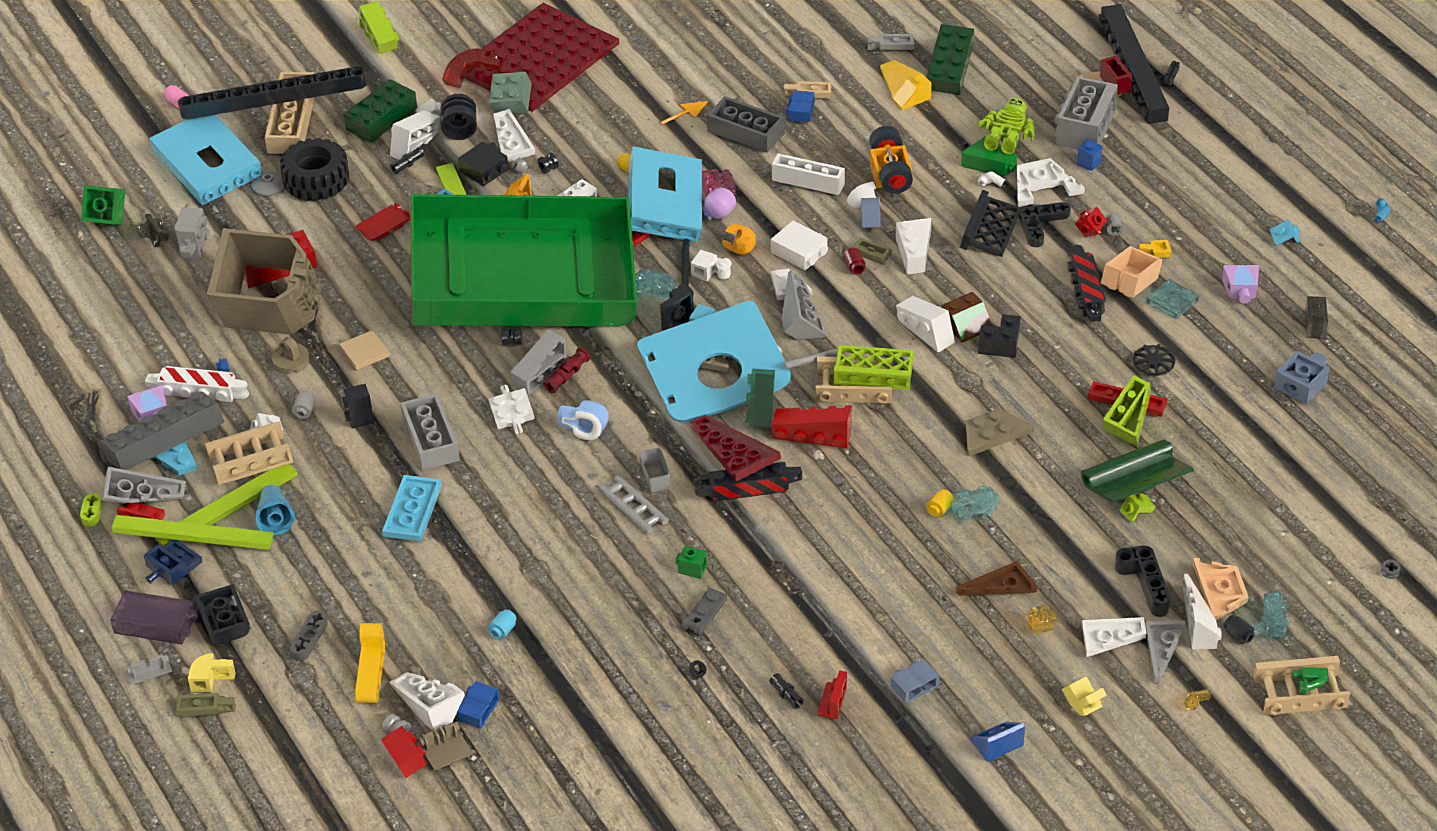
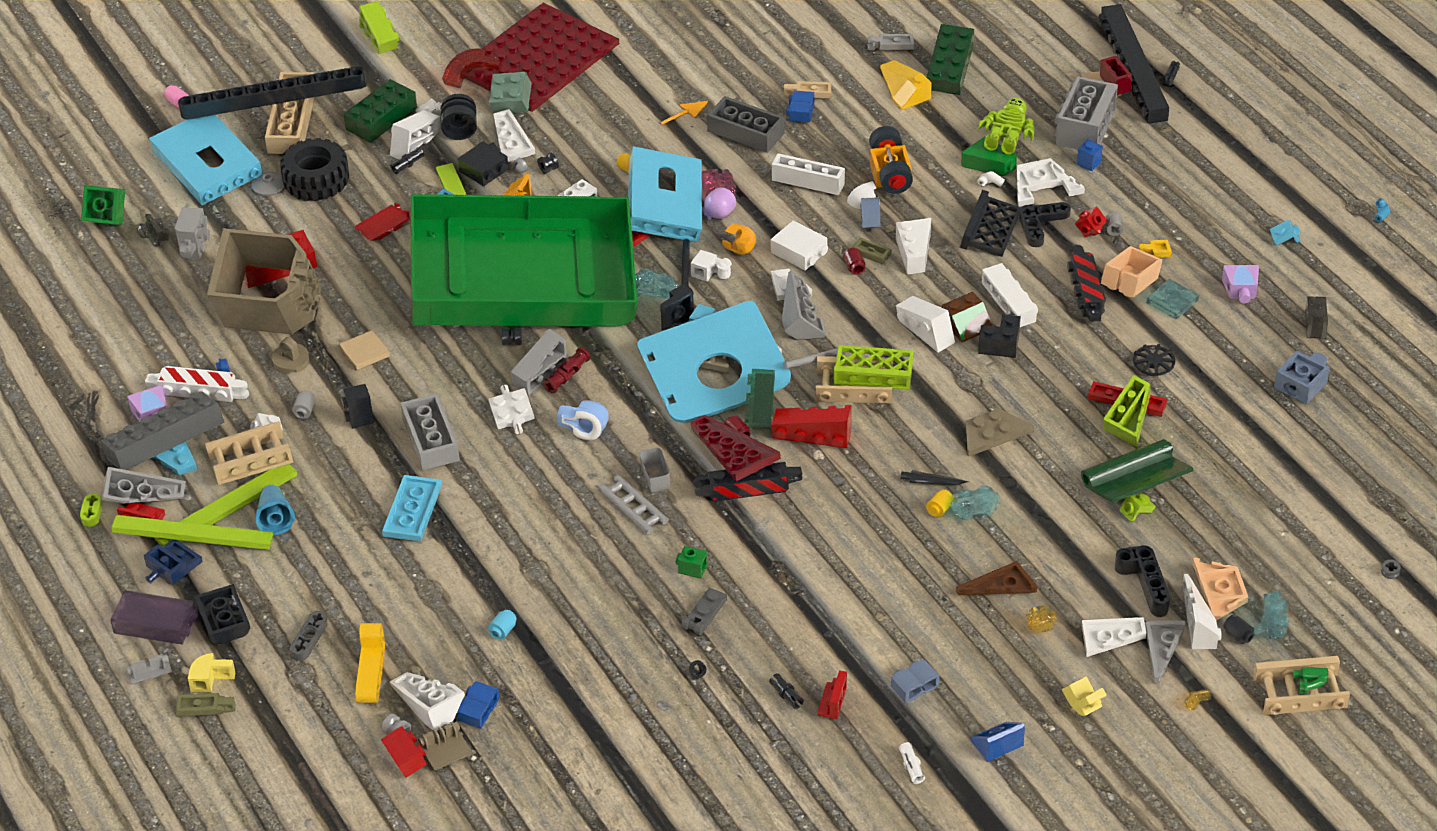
(737, 424): none -> dark red brick
(911, 763): none -> white pin
(921, 477): none -> black bar
(1009, 294): none -> white brick

